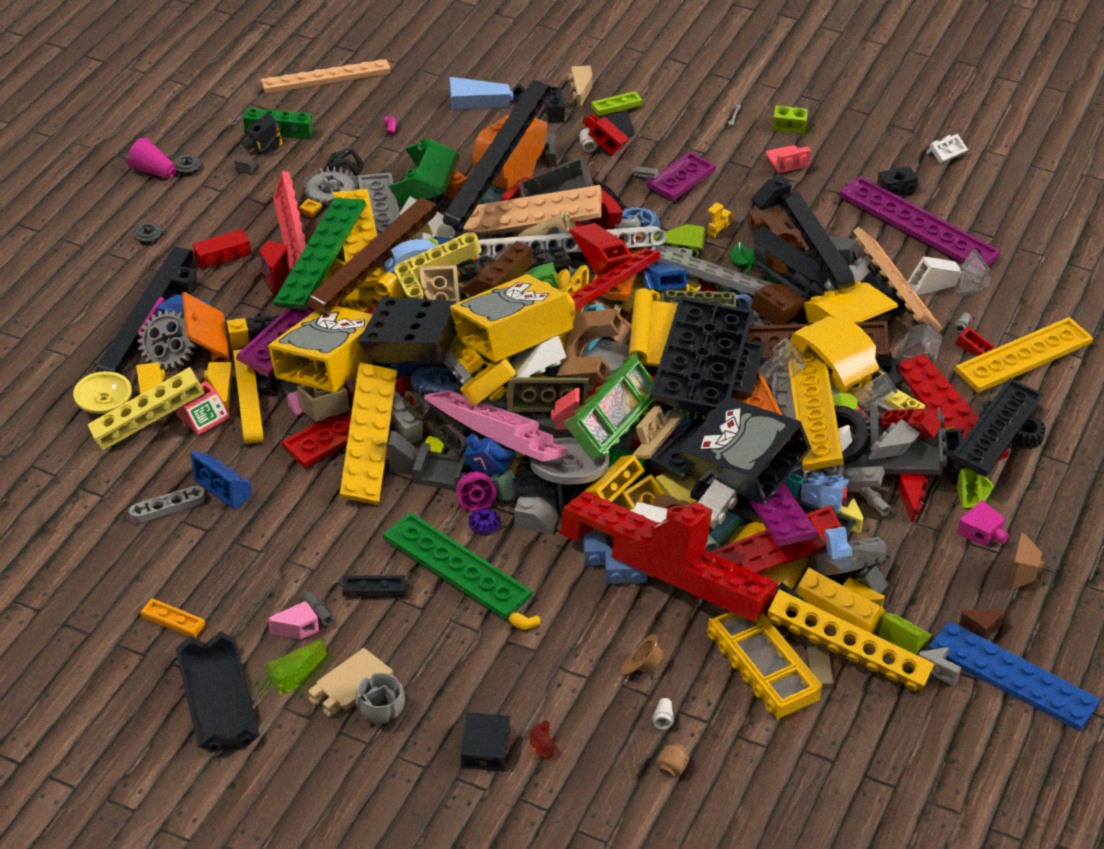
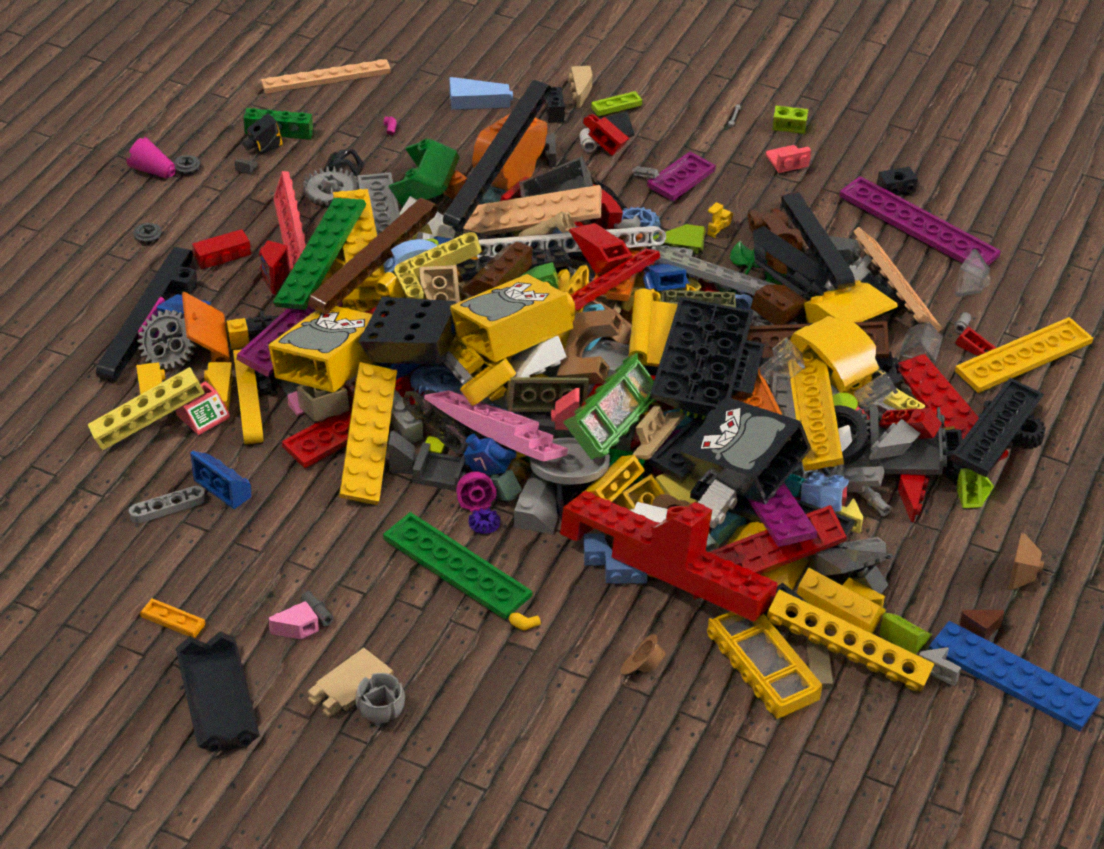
(102, 392): light yellow dish -> none
(294, 667): clear neon green slope -> none
(310, 208): yellow tile -> none
(373, 585): black plate -> none
(485, 741): black panel -> none
(518, 91): black slope -> none
(531, 485): black plate -> none
(540, 741): clear red bracket -> none
(663, 714): white cone -> none
(672, 760): medium nougat head -> none
(771, 192): black slope -> none
(837, 543): light blue panel -> none
(933, 275): white slope -> none
(947, 148): white bracket -> none
(983, 525): dark pink torso -> none

